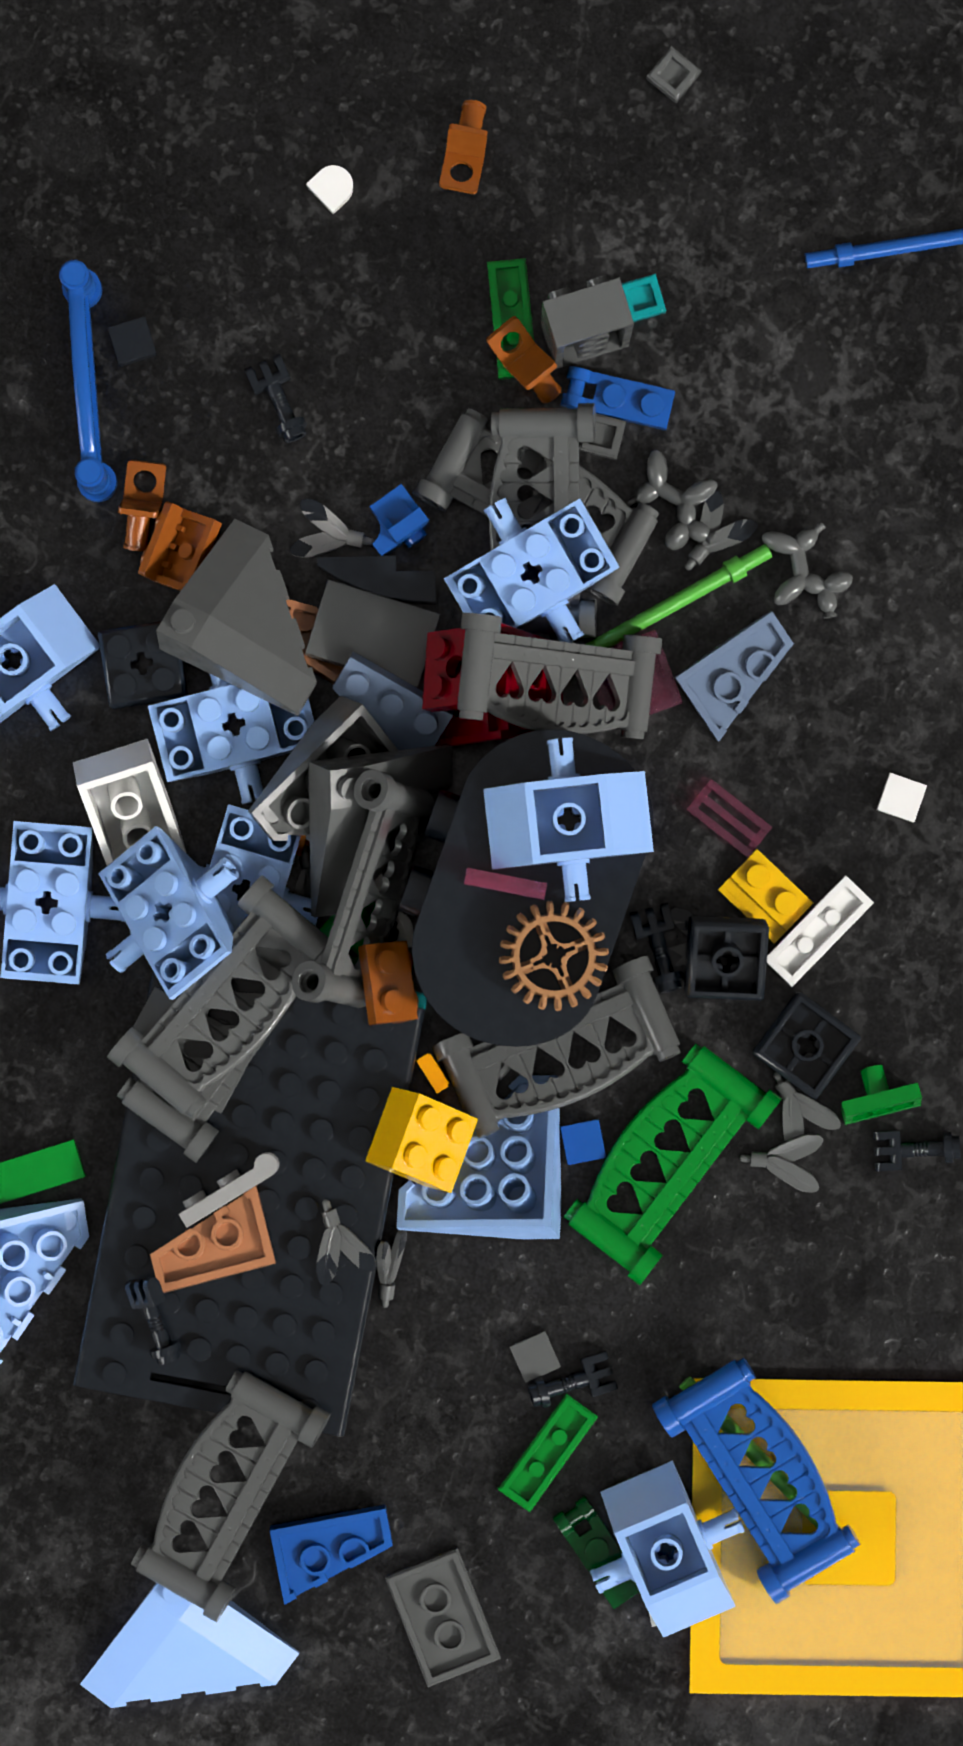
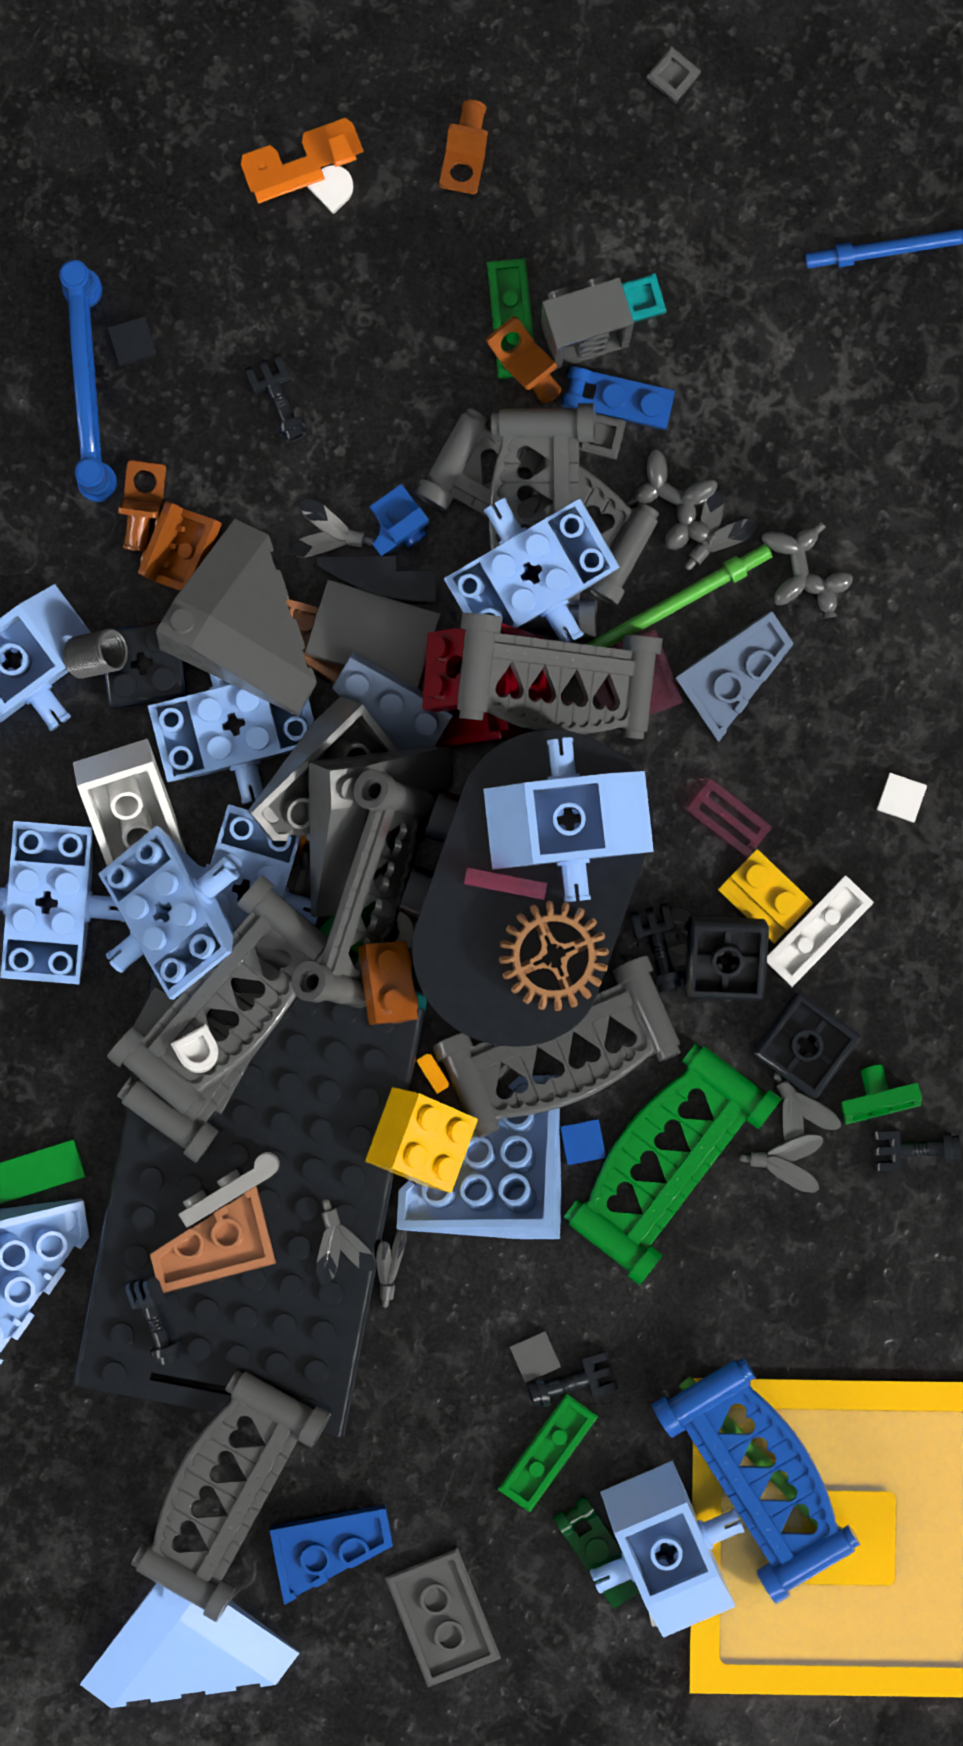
(95, 653): none -> dark grey piece
(197, 1050): none -> white tile
(323, 145): none -> orange piece

